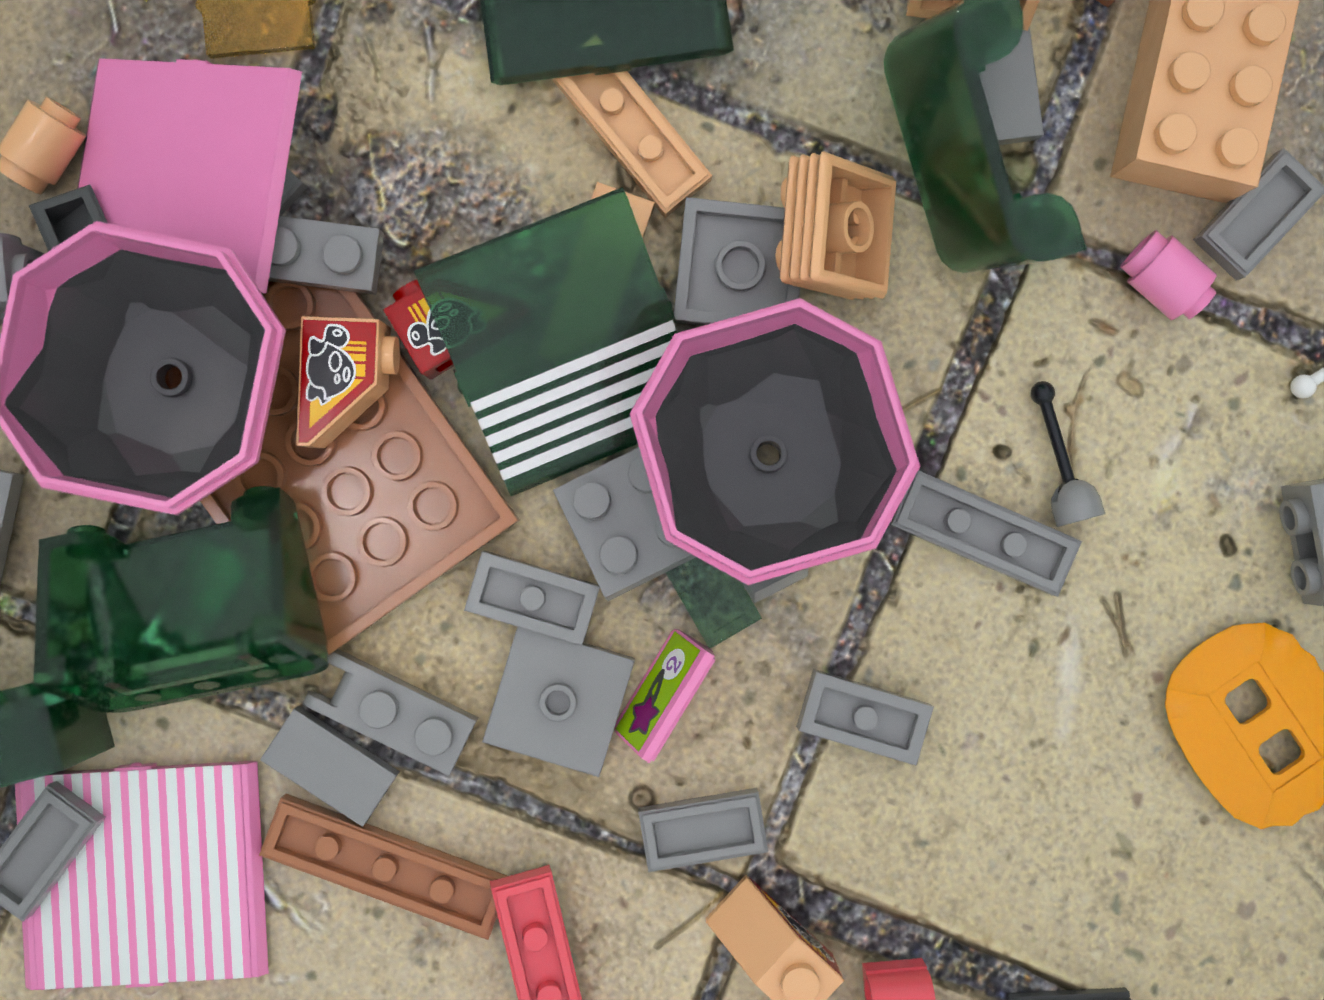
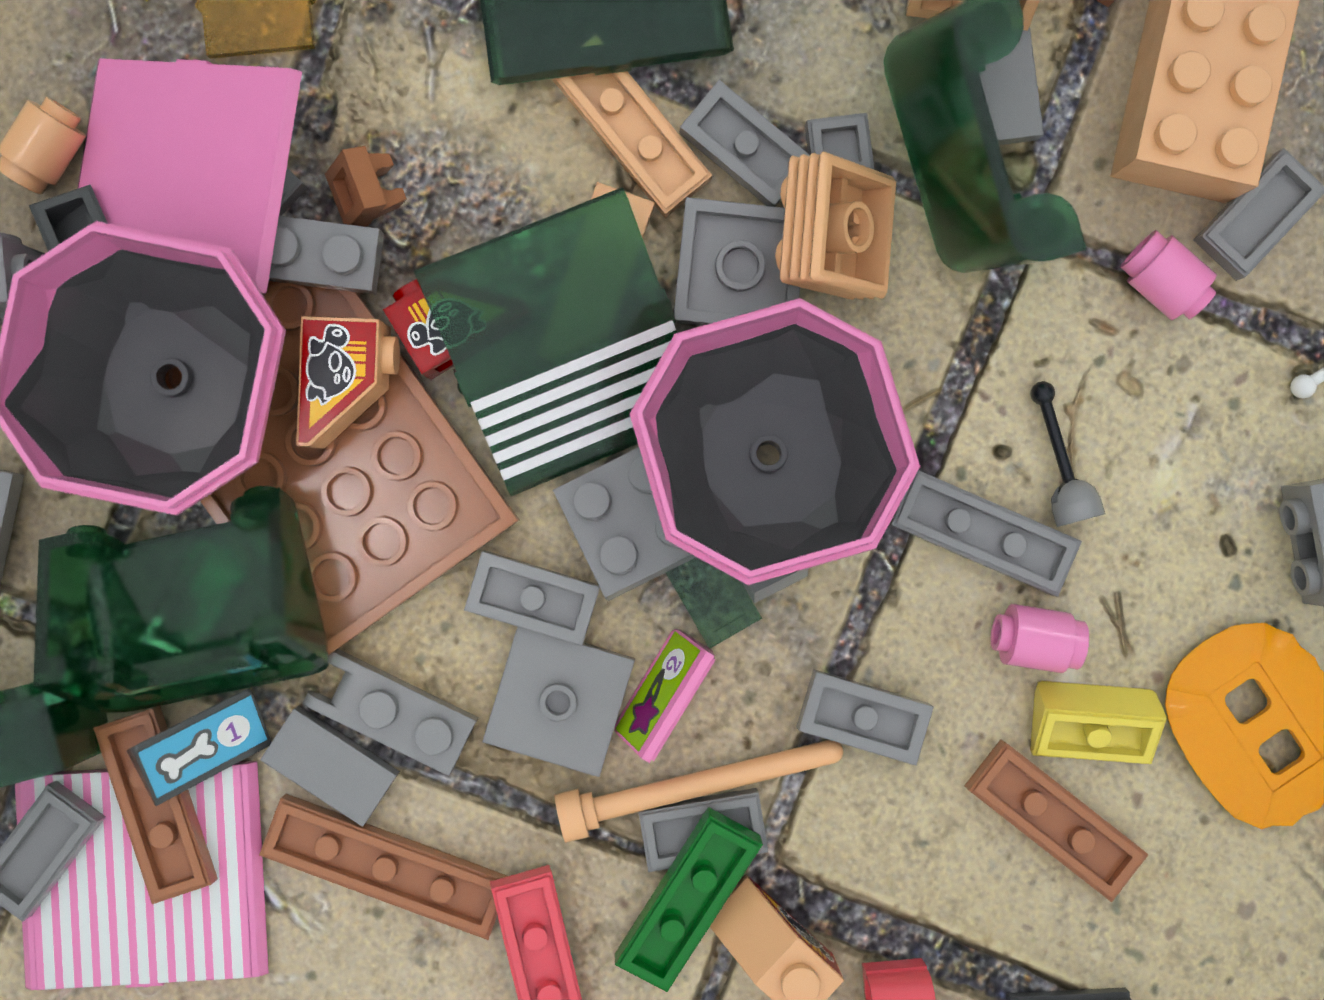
(163, 836): none -> nougat tile
(200, 747): none -> slope
(357, 188): none -> nougat tile
(583, 812): none -> light nougat piece
(688, 899): none -> green tile
(741, 142): none -> light grey plate
(842, 136): none -> light grey tile
(1040, 639): none -> bright pink brick
(1056, 820): none -> nougat tile
(1096, 722): none -> light yellow slope

